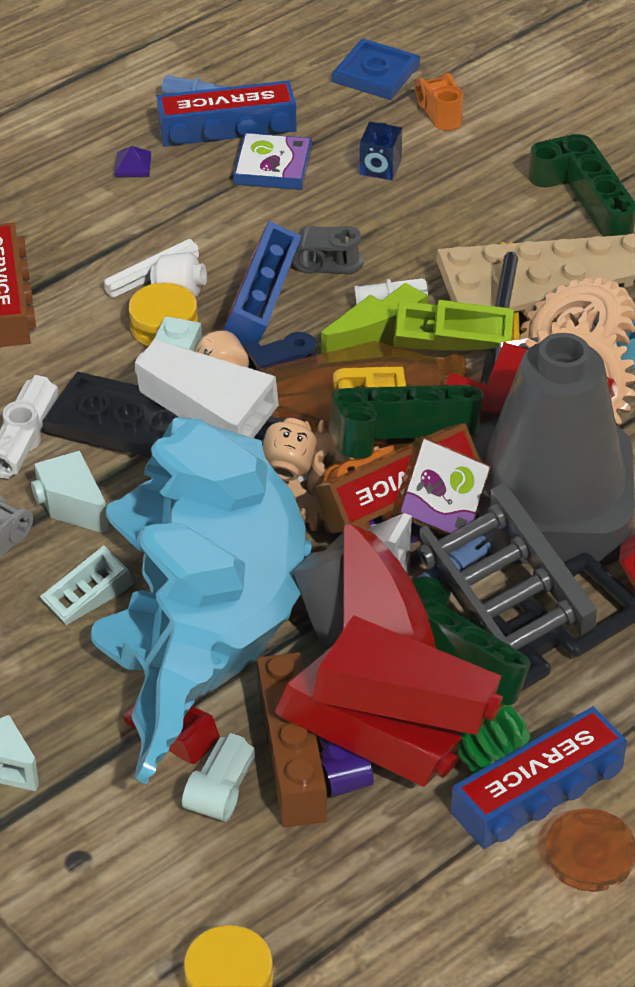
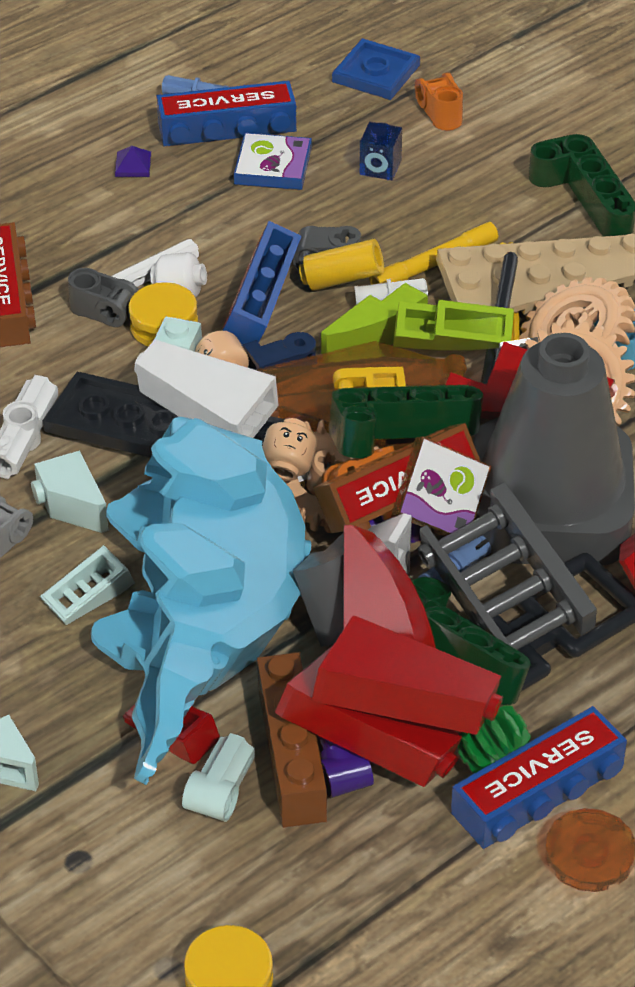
(98, 296): none -> dark grey piece
(342, 265): none -> yellow brick
(401, 271): none -> yellow piece

